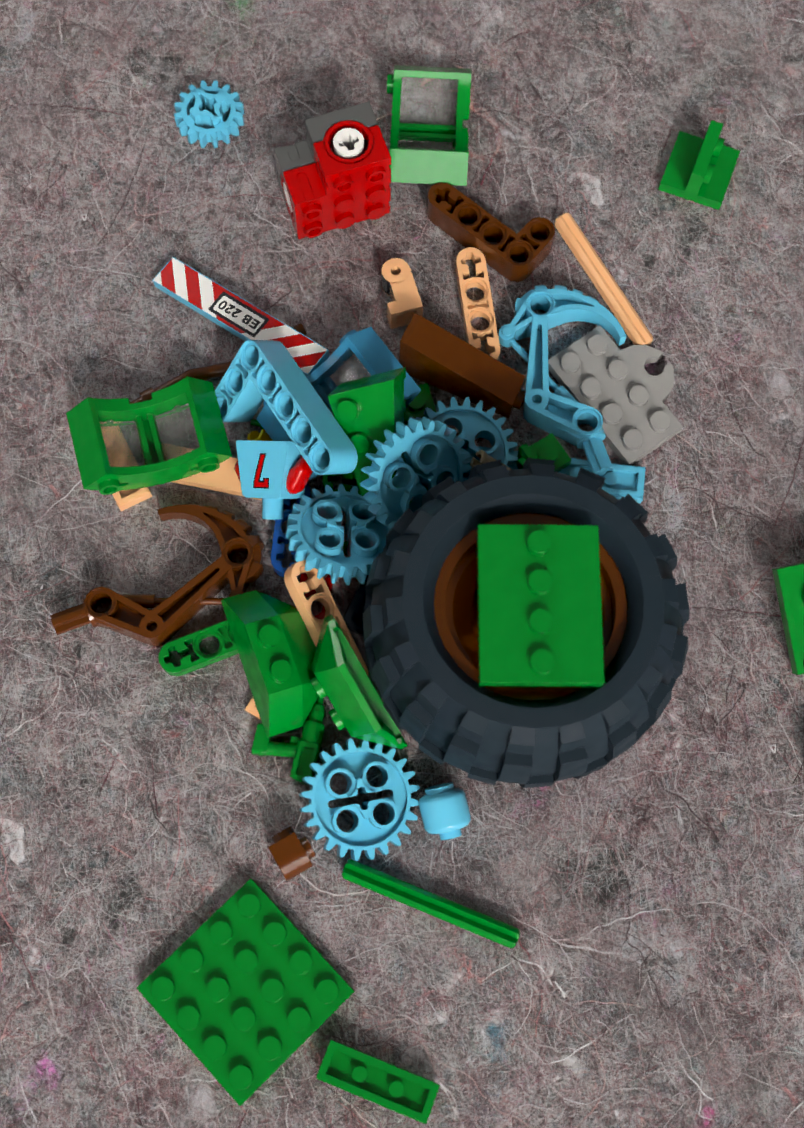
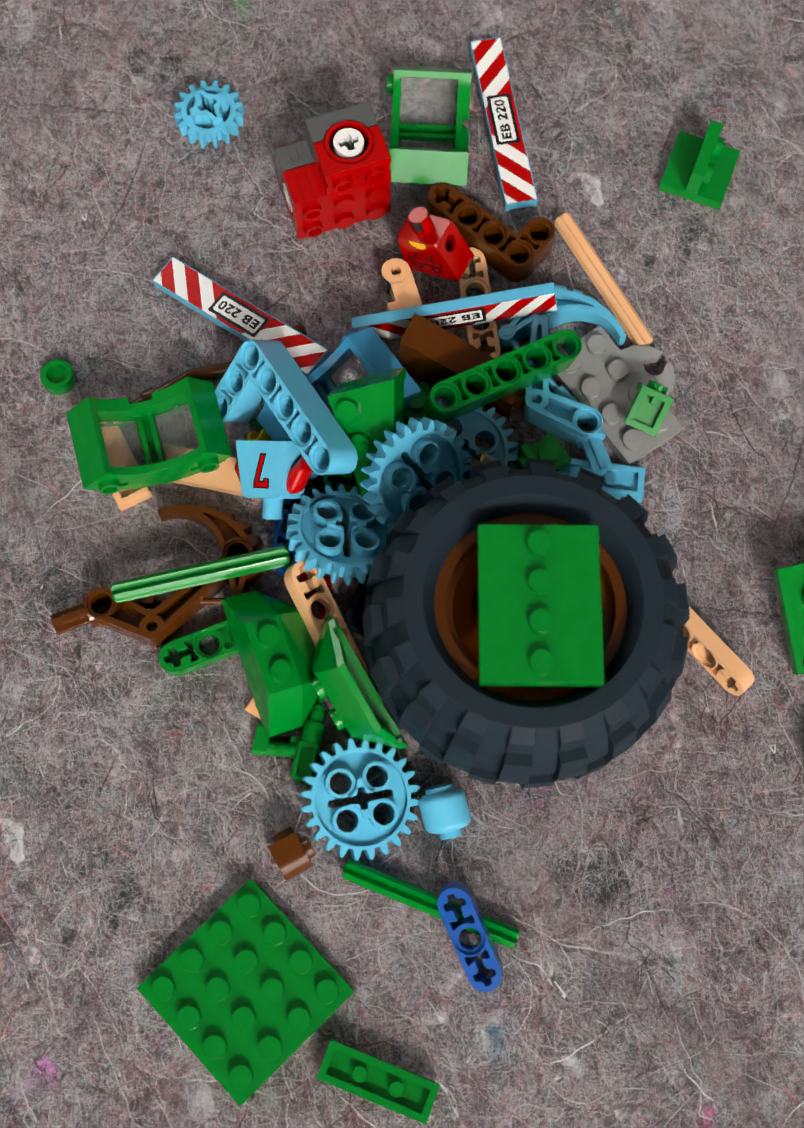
(58, 376): none -> green tile
(200, 574): none -> green axle
(434, 245): none -> red torso
(464, 311): none -> tile
(470, 965): none -> blue beam
(503, 124): none -> tile
(512, 364): none -> green beam
(649, 407): none -> bracket
(716, 656): none -> light nougat beam

